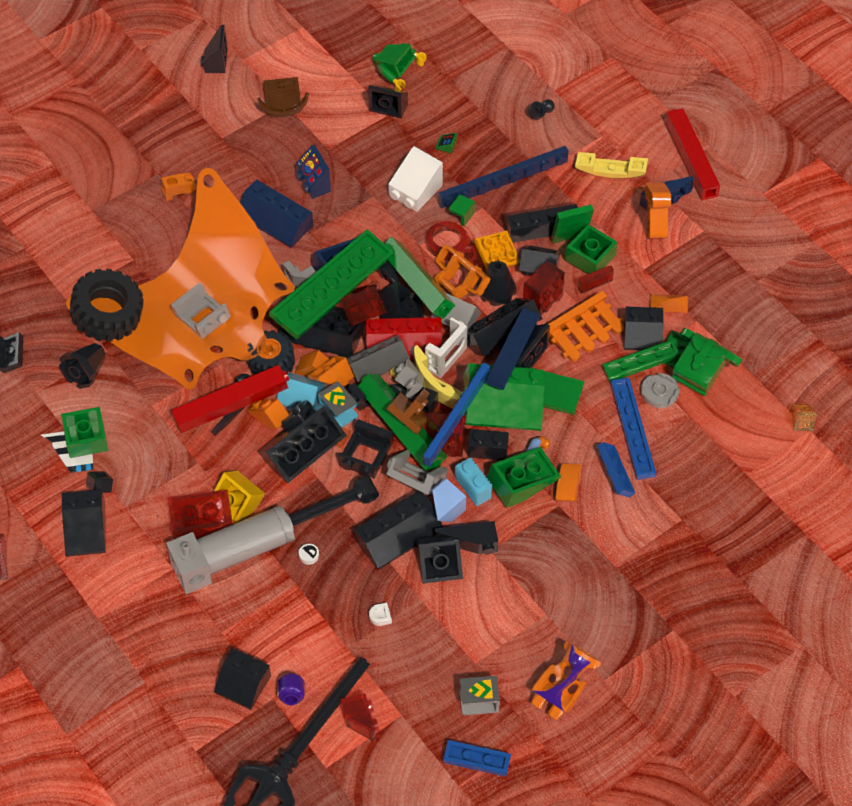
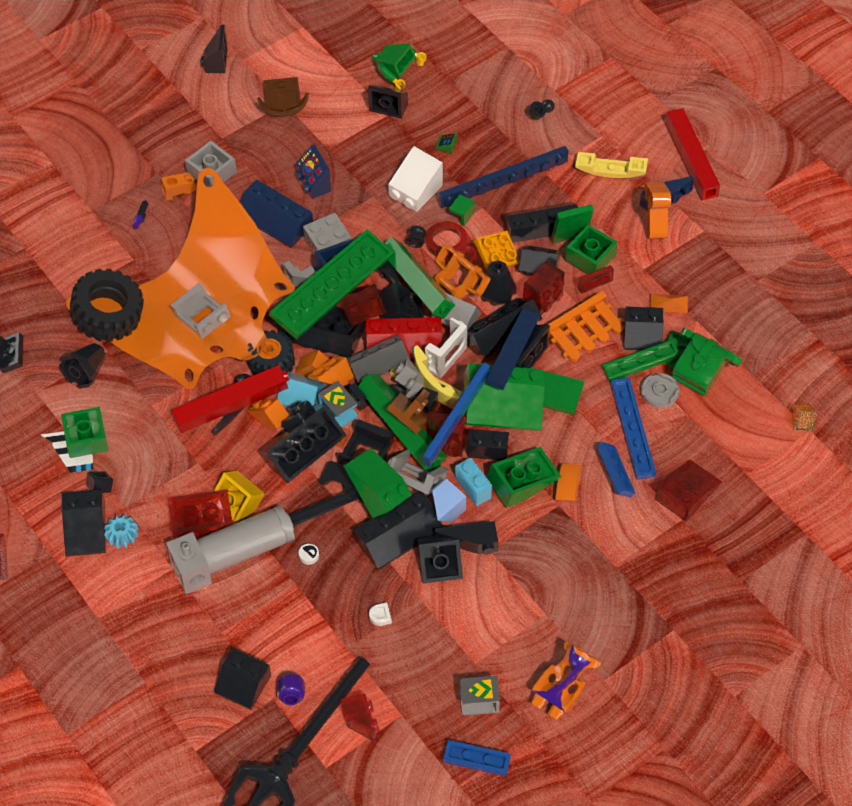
(121, 531): none -> medium azure gear
(140, 217): none -> piece
(211, 157): none -> light grey brick
(325, 233): none -> light grey brick
(336, 473): none -> black piece
(377, 483): none -> green slope
(416, 236): none -> black wheel
(539, 442): arm -> none
(686, 489): none -> clear red slope

